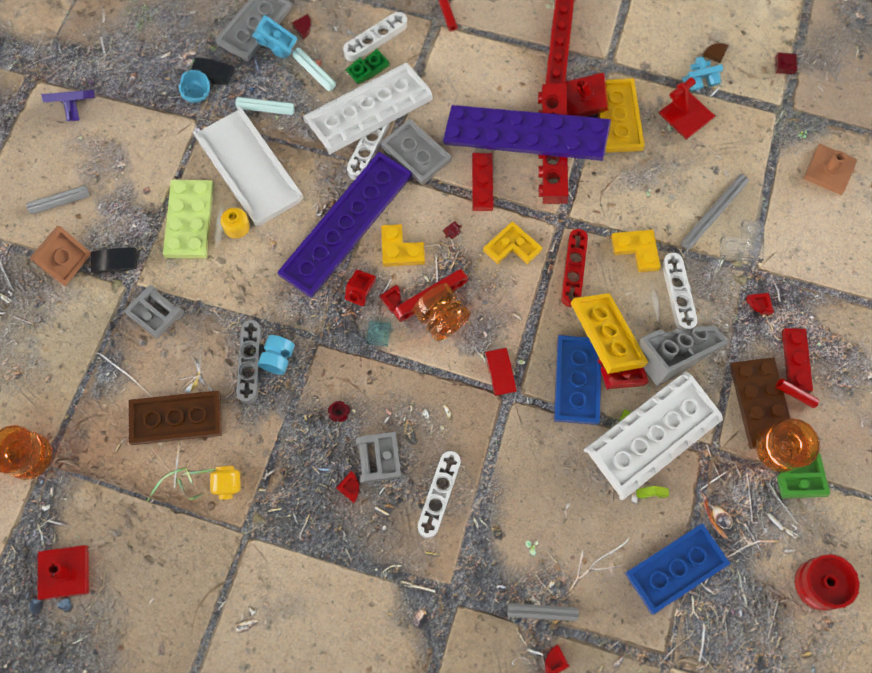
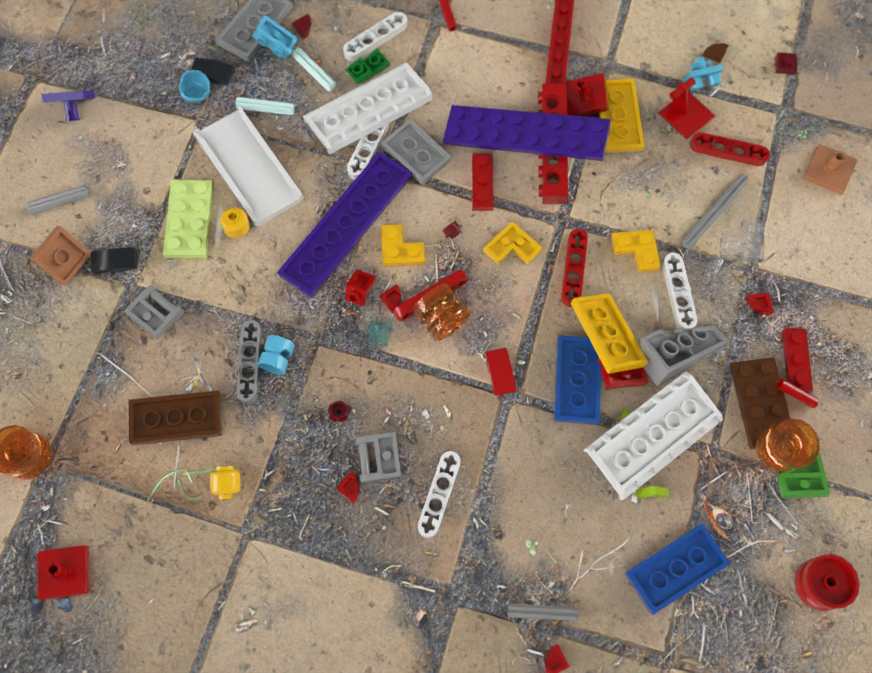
(729, 152): none -> red beam

